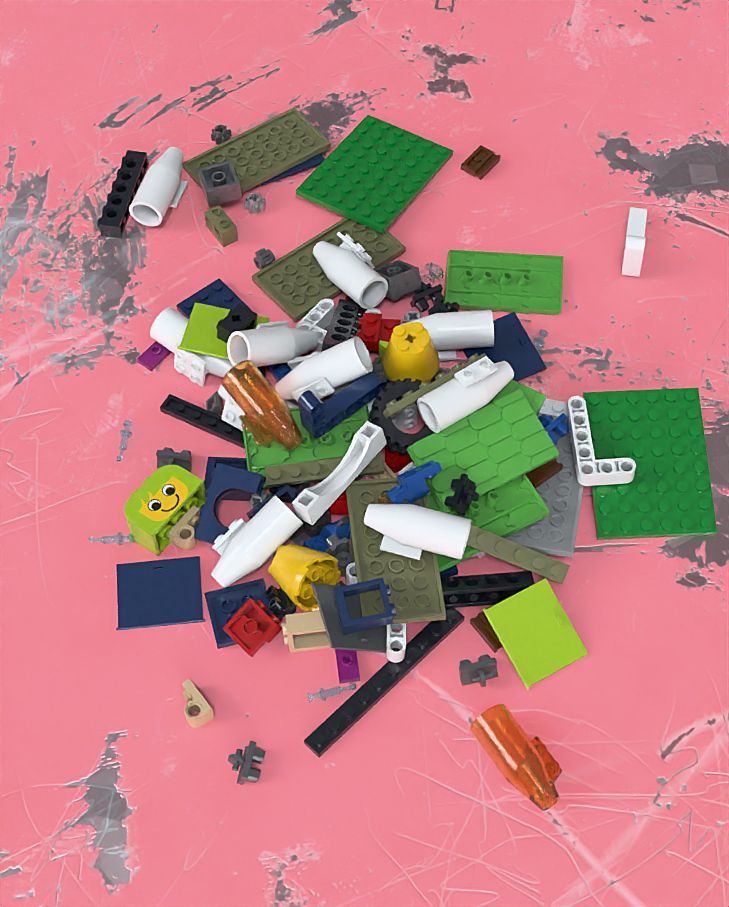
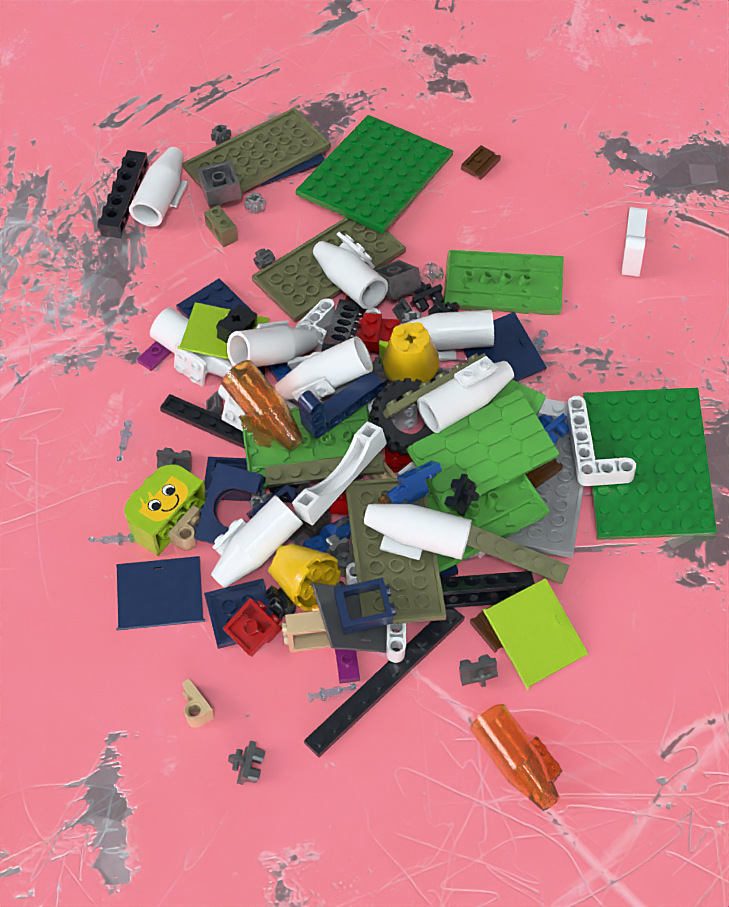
(401, 308): none -> dark grey slope

